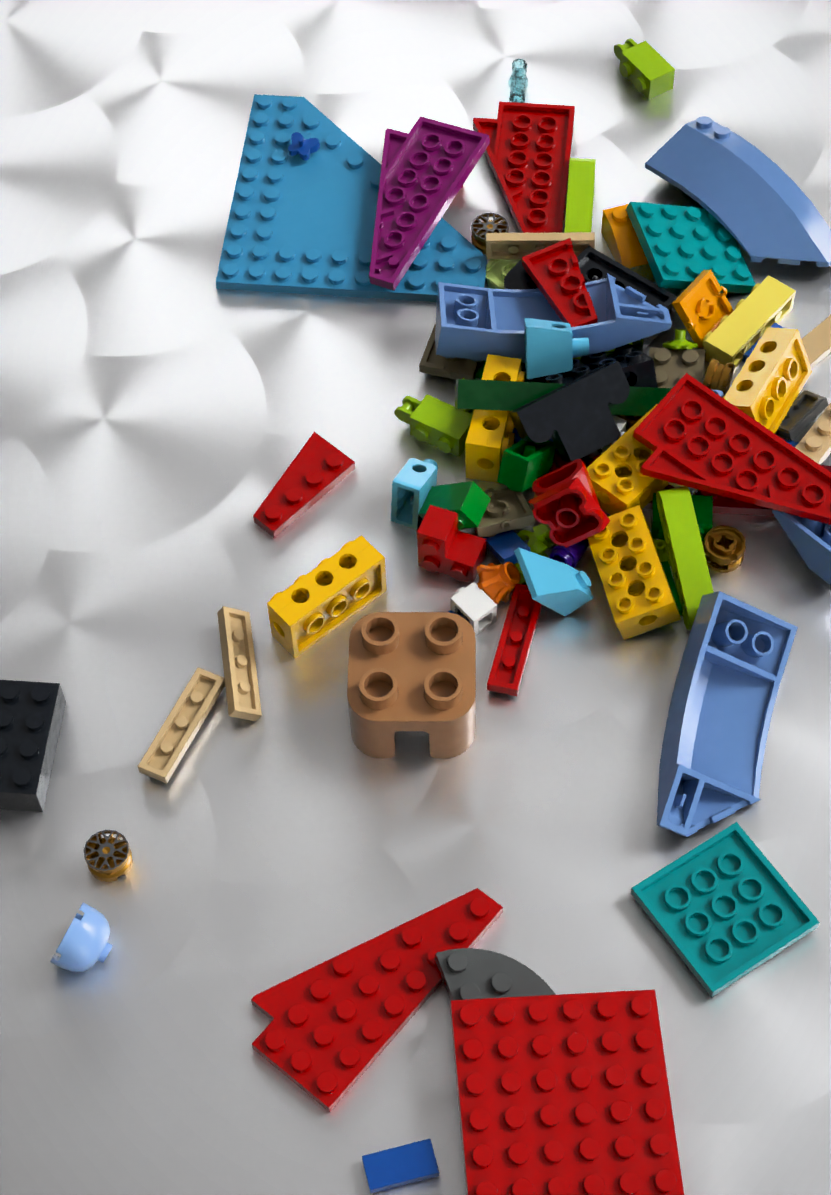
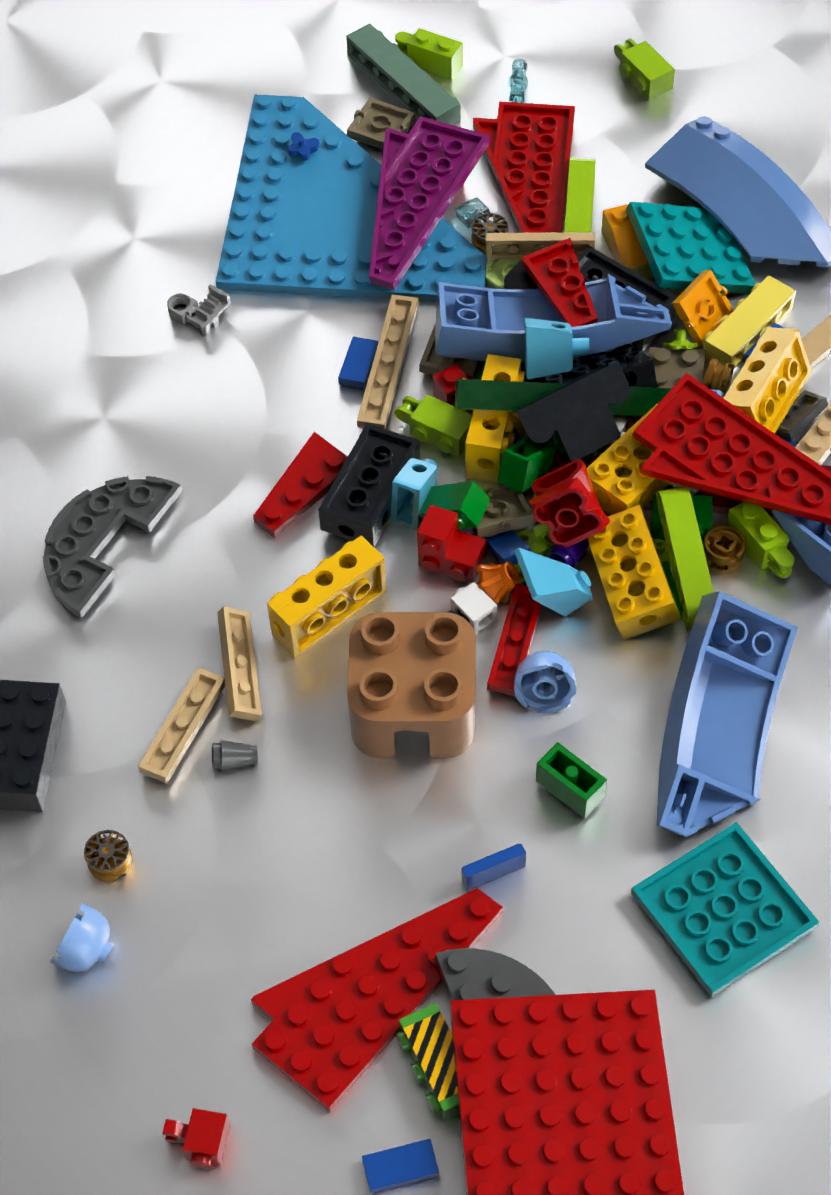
(87, 527): none -> dark grey plate
(202, 1138): none -> red brick
(205, 314): none -> light grey piece
(232, 755): none -> dark grey cone
(358, 362): none -> blue tile
(363, 488): none -> black brick
(375, 118): none -> dark tan plate
(388, 361): none -> tan plate
(401, 76): none -> sand green brick
(431, 1048): none -> brick
(432, 52): none -> lime brick
(445, 382): none -> red brick
(470, 210): none -> clear light blue plate
(493, 867): none -> blue tile
(545, 682): none -> light blue cylinder
(571, 780): none -> green brick
(764, 541): none -> lime brick

